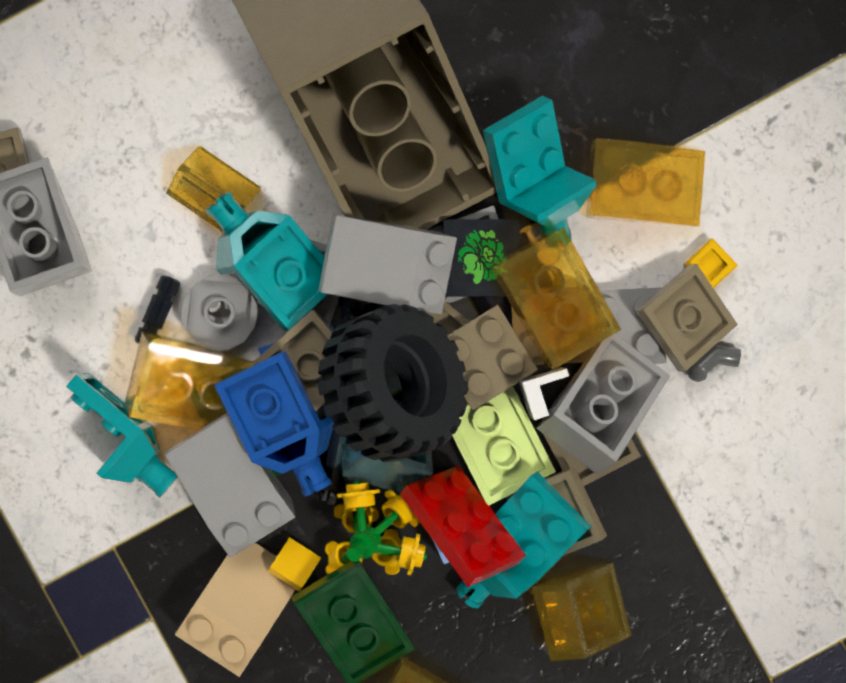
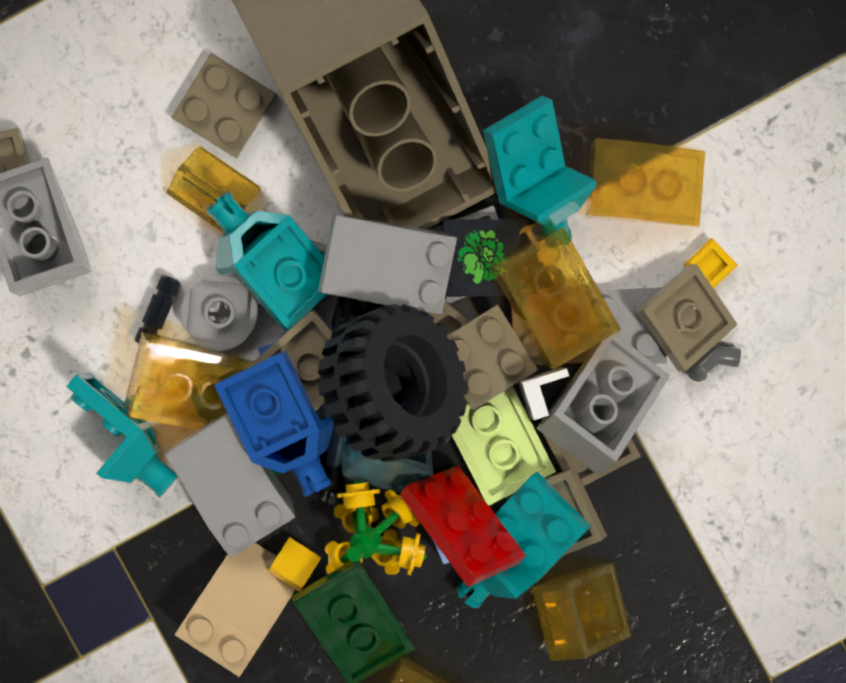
(224, 105): none -> dark tan plate

